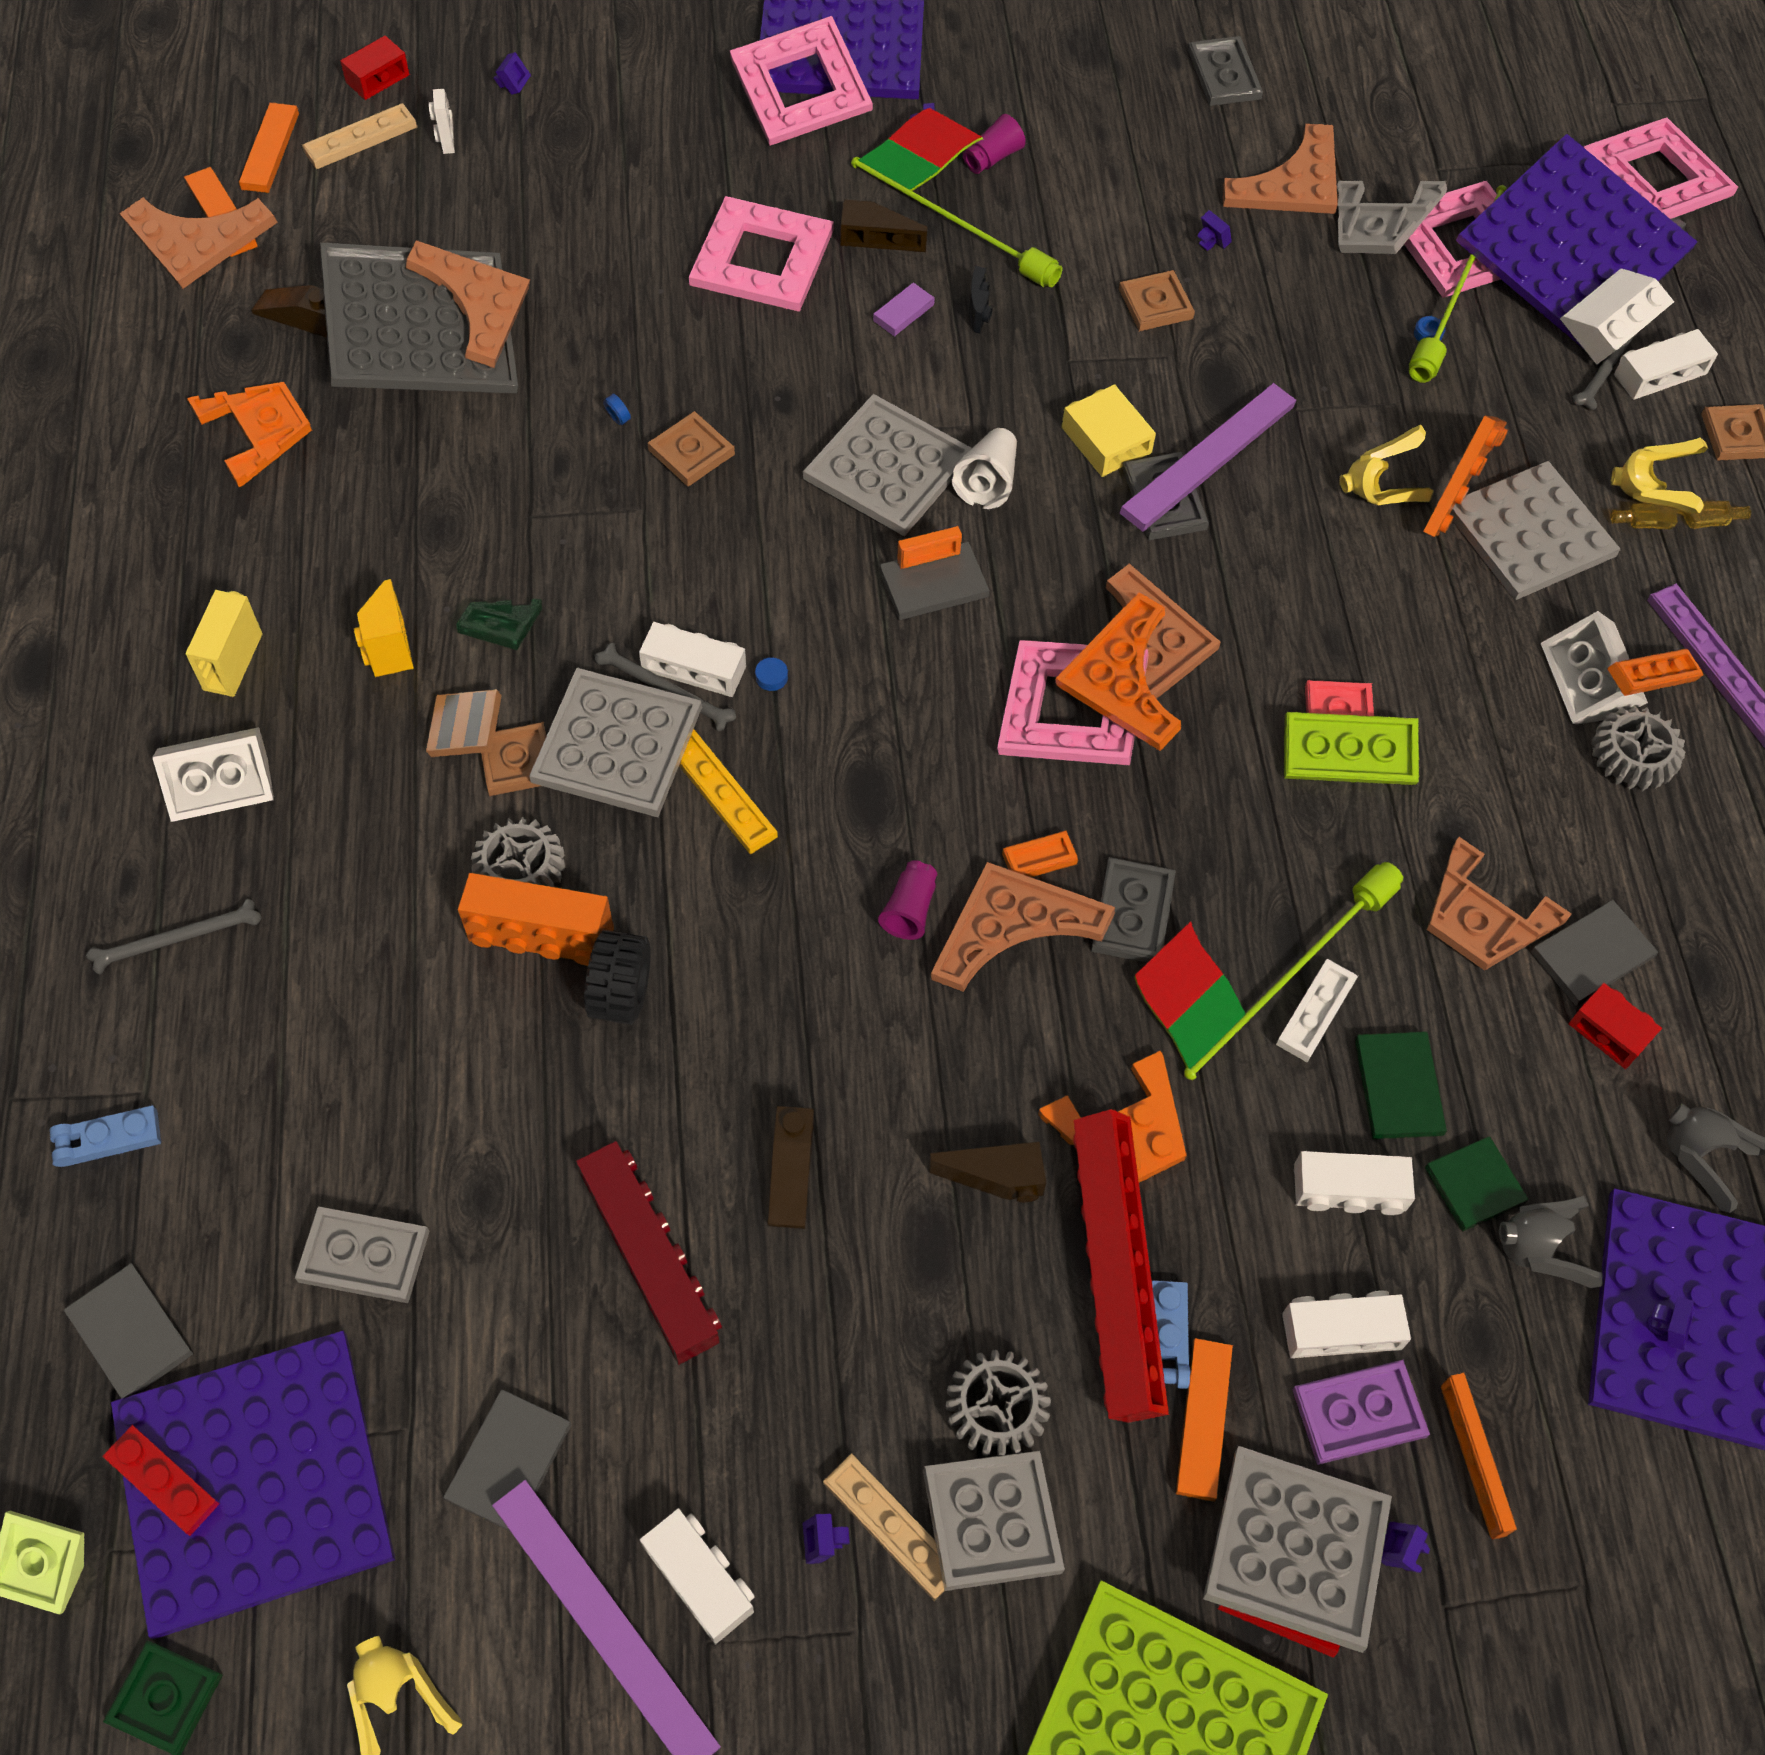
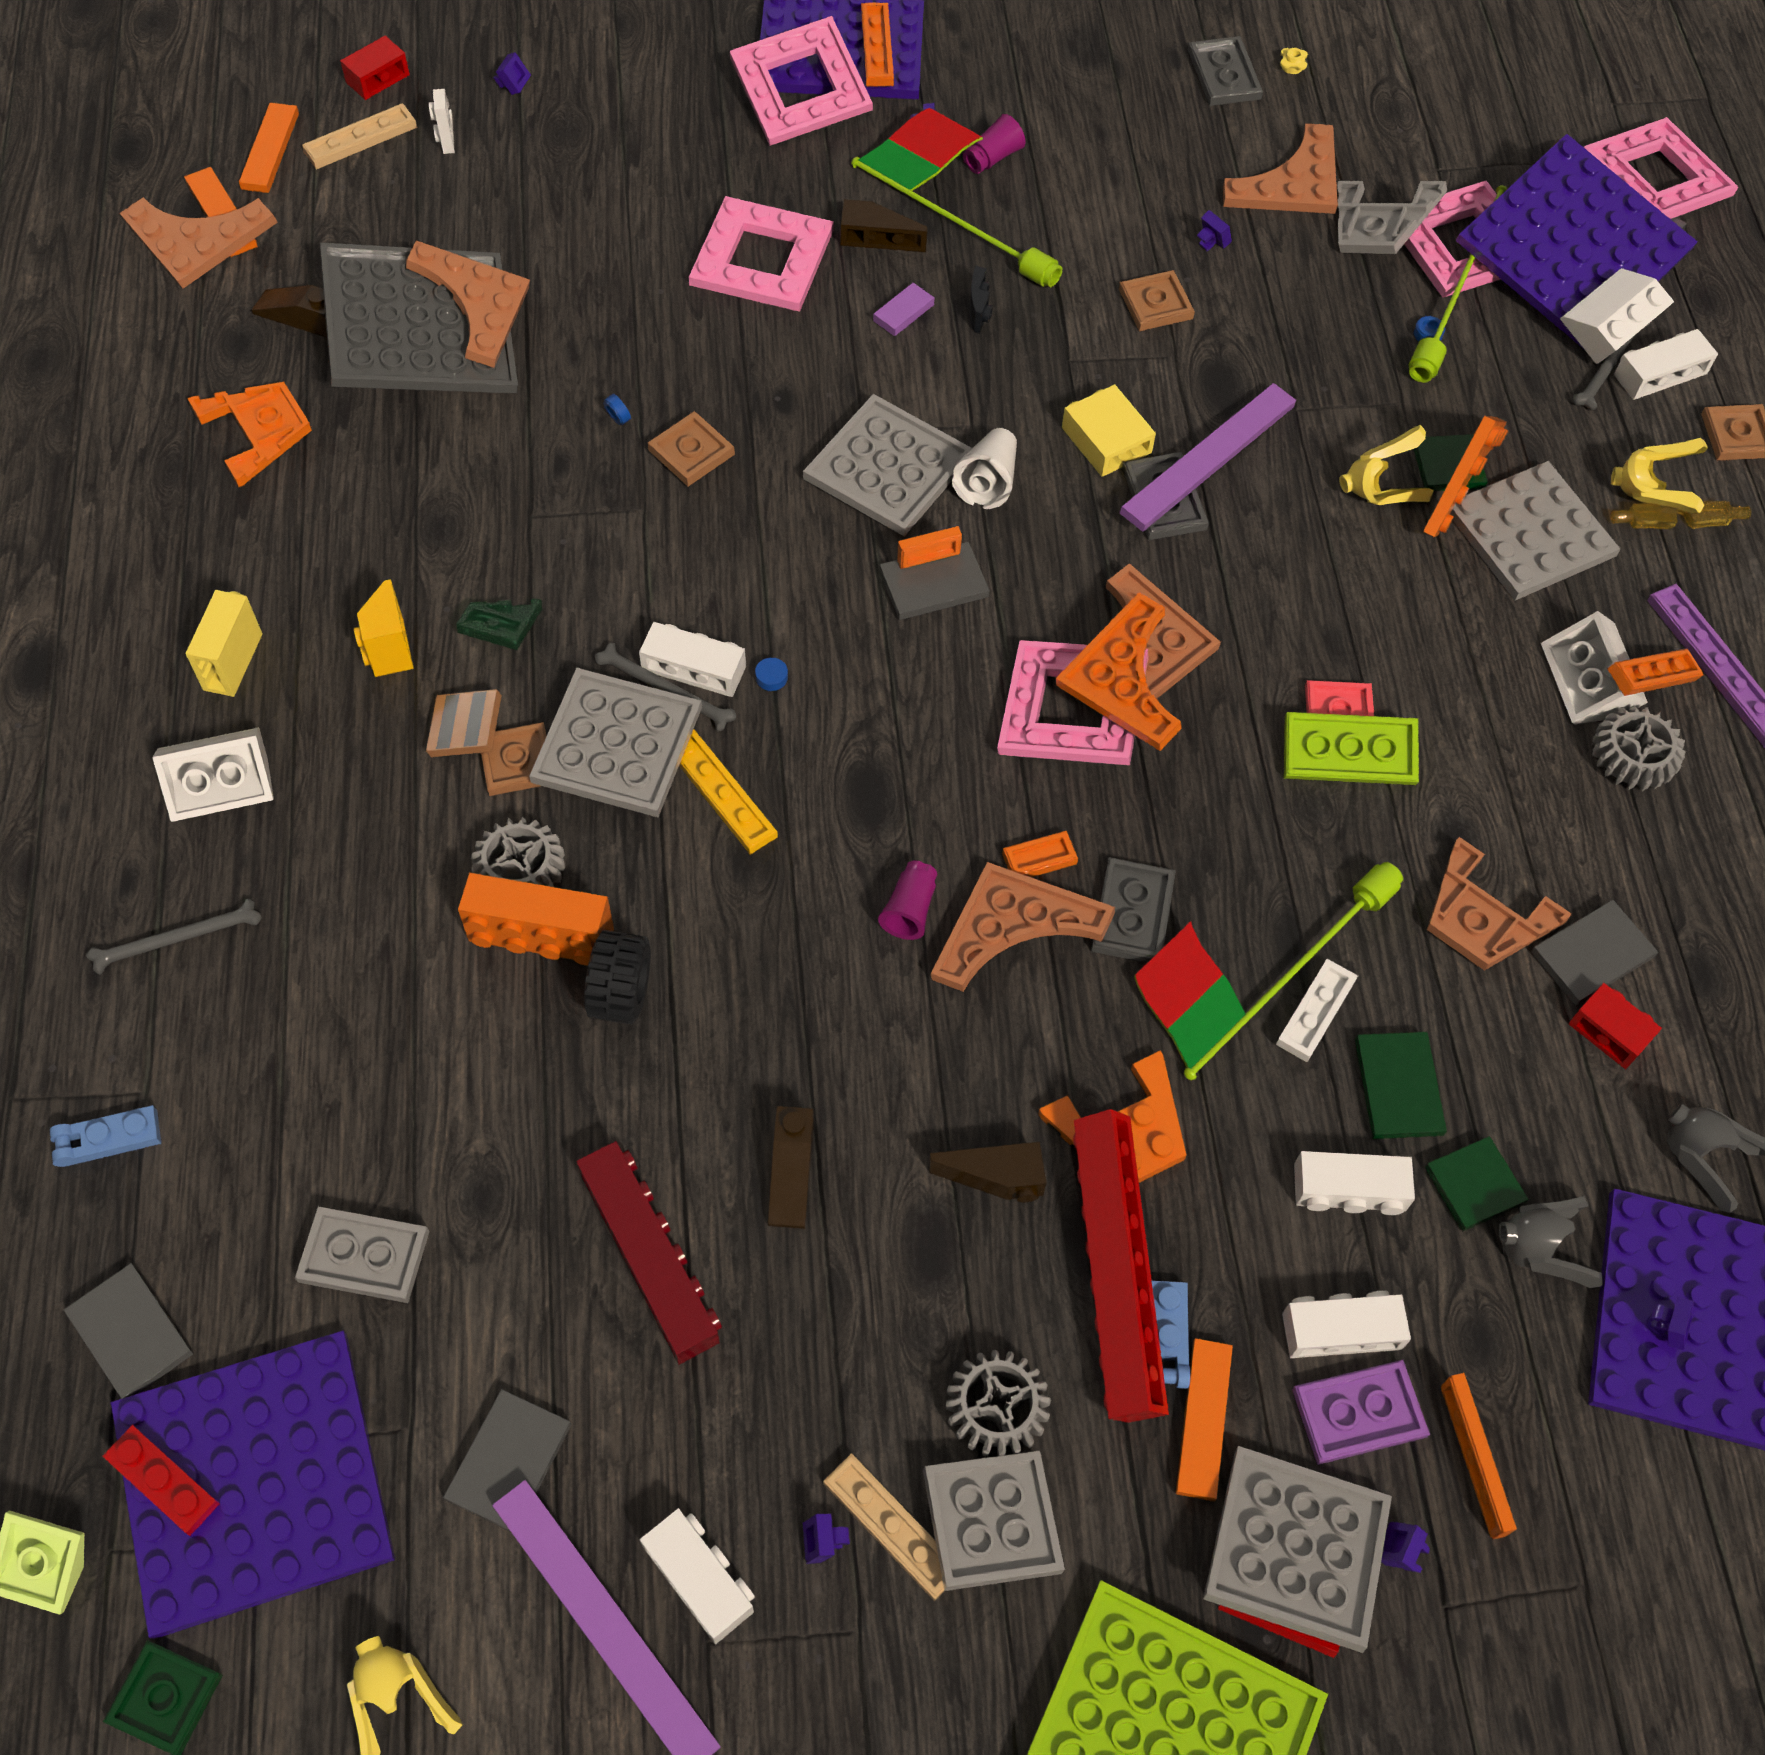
(877, 44): none -> orange tile
(1293, 60): none -> light yellow plate
(1439, 458): none -> dark green tile

